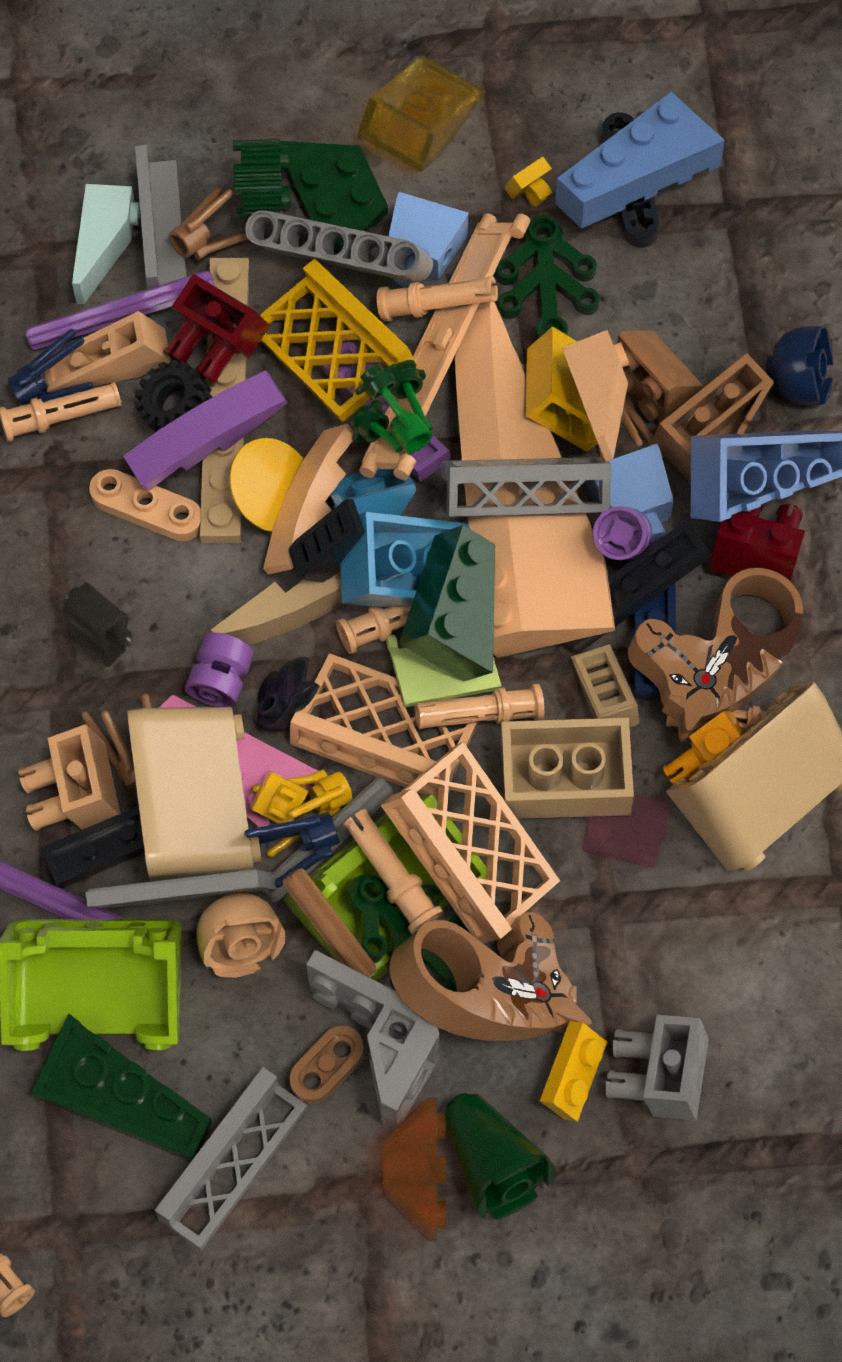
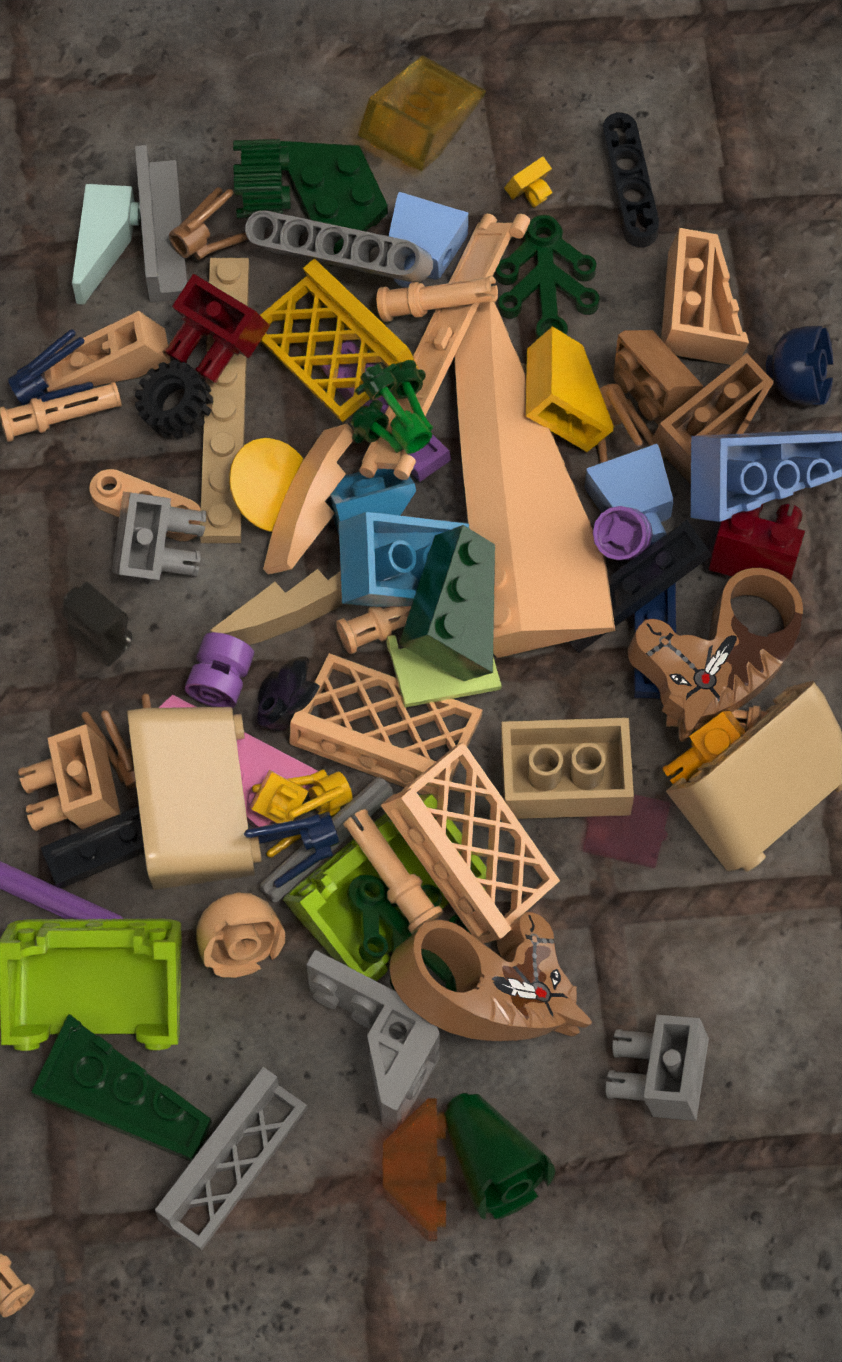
(109, 313): medium lavender axle -> none
(142, 535): none -> light grey brick
(180, 889): light grey tile -> none
(205, 428): medium lavender slope -> none
(325, 544): black slope -> none
(325, 1065): medium nougat plate -> none
(328, 922): medium nougat axle -> none
(498, 706): light nougat pin -> none
(526, 470): light grey fence -> none
(573, 1071): yellow plate -> none
(601, 385): light nougat slope -> none
(617, 707): tan slope -> none
(646, 155): medium blue wedge -> none
(698, 302): none -> light nougat wedge

